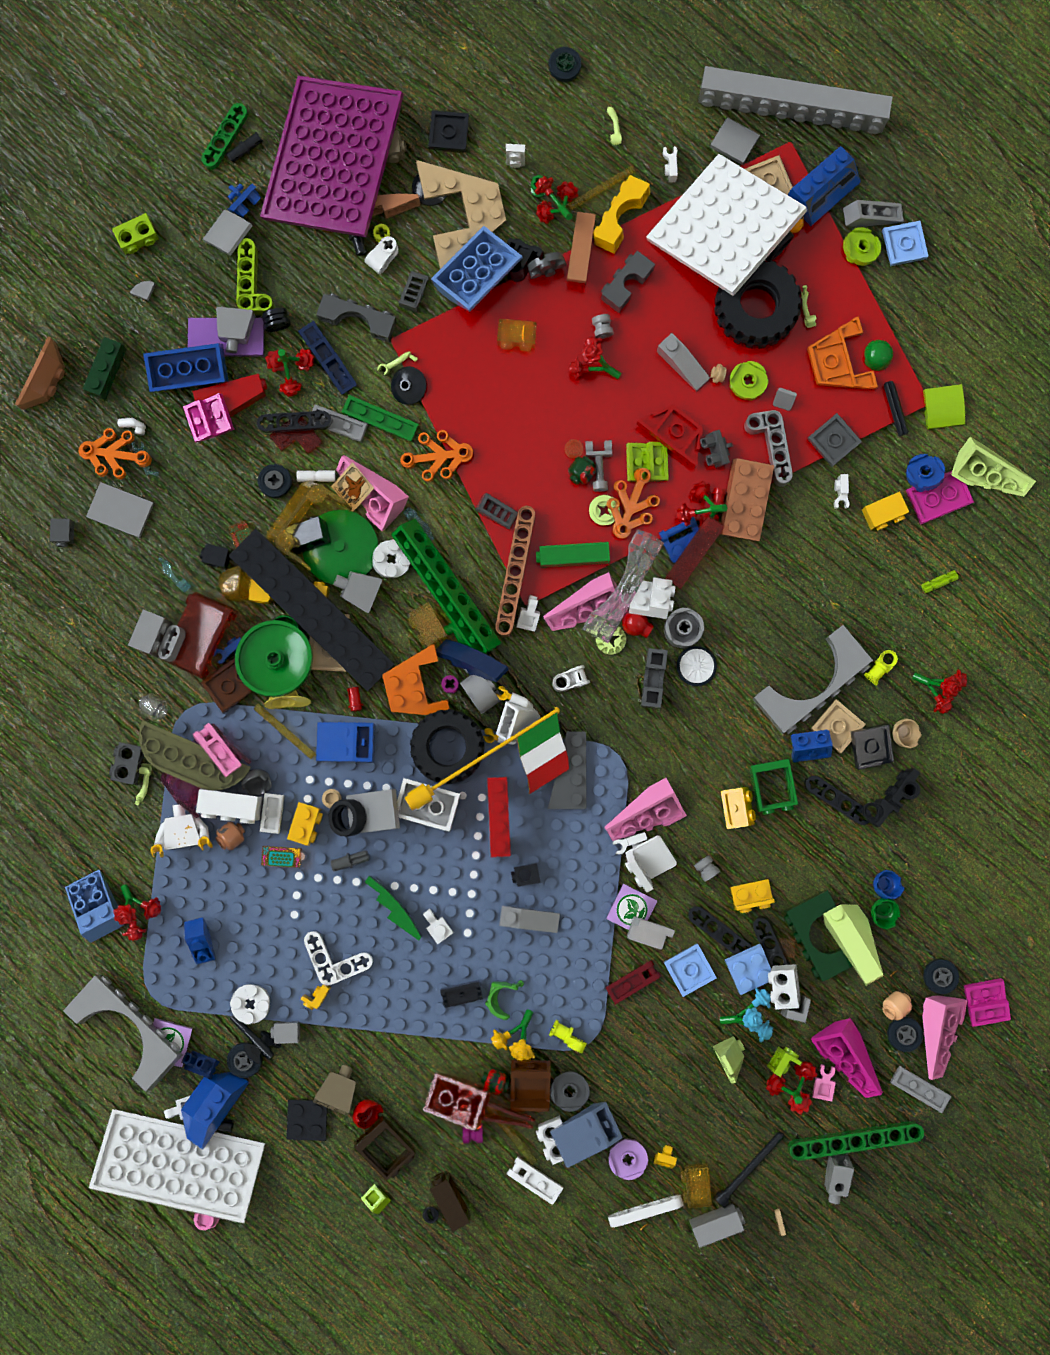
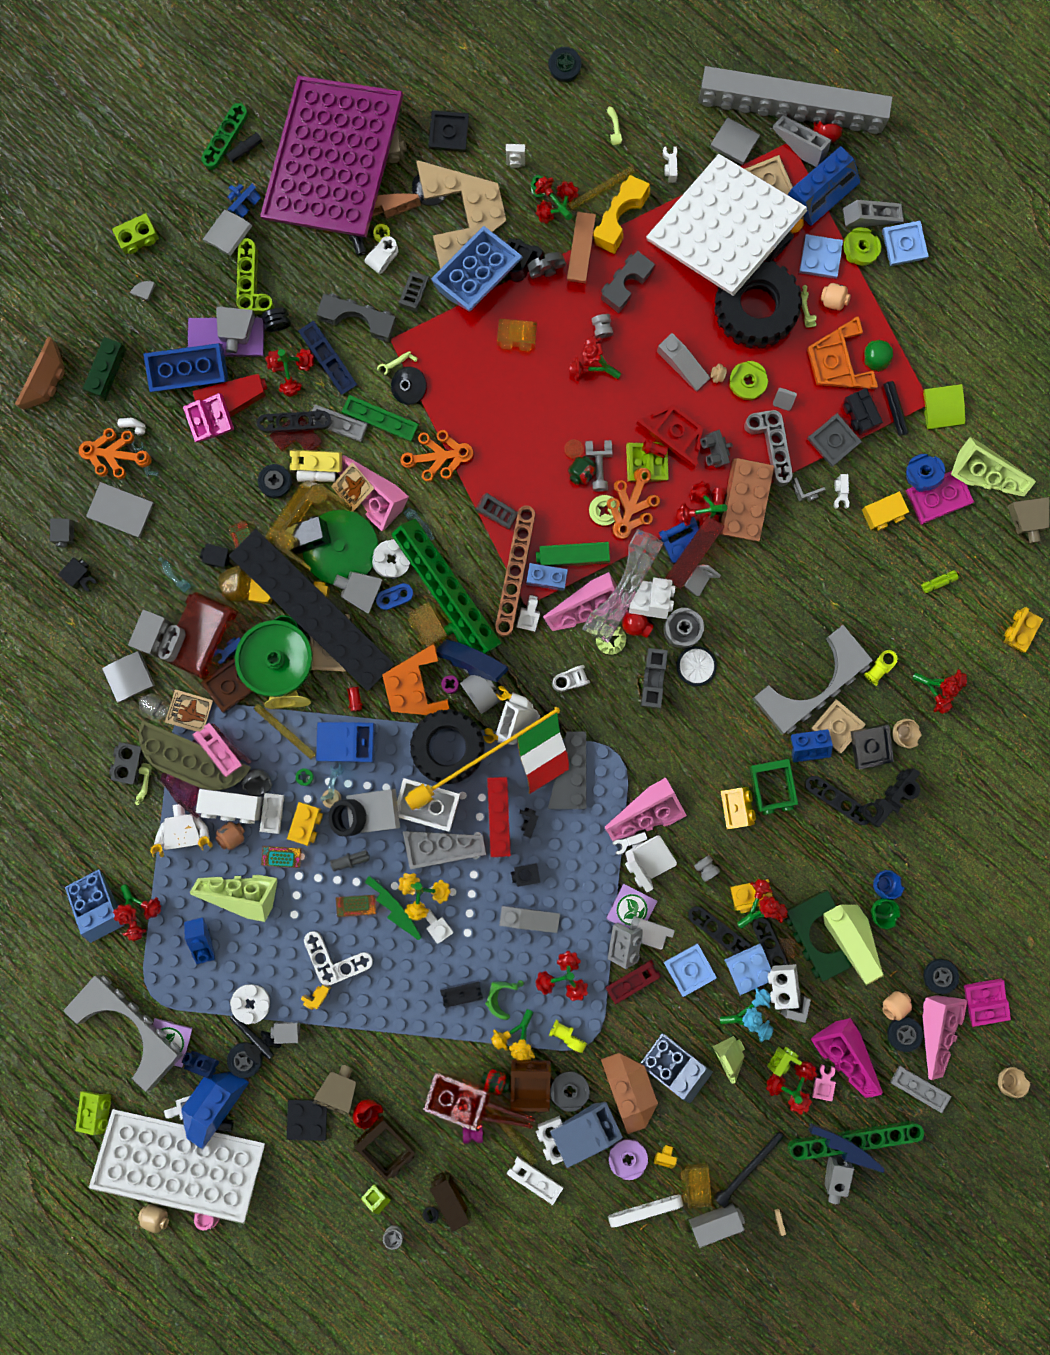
(77, 574): none -> black brick
(93, 1113): none -> lime bracket
(128, 676): none -> light grey slope
(153, 1218): none -> tan head
(188, 711): none -> sticker
(246, 896): none -> yellowish green wedge
(308, 772): none -> green bush
(316, 460): none -> light yellow plate
(335, 772): none -> clear light blue piece
(356, 905): none -> clear orange tile
(392, 1241): none -> light grey wheel
(394, 595): none -> blue plate
(410, 883): none -> yellow plant
(437, 848): none -> light grey wing
(528, 826): none -> black bracket
(546, 577): none -> medium blue brick
(568, 962): none -> red plant
(625, 945): none -> light grey bracket
(631, 1091): none -> nougat wedge
(654, 448): none -> red pin
(676, 1068): none -> sand blue slope
(699, 578): none -> light grey bracket
(768, 905): none -> red plant
(803, 141): none -> light grey slope
(809, 496): none -> light grey bracket
(821, 256): none -> light blue plate
(830, 131): none -> red hair
(835, 296): none -> light nougat head
(851, 1151): none -> dark blue slope
(862, 411): none -> black brick
(1013, 1083): none -> tan hair
(1022, 630): none -> yellow bracket
(1030, 517): none -> dark tan torso

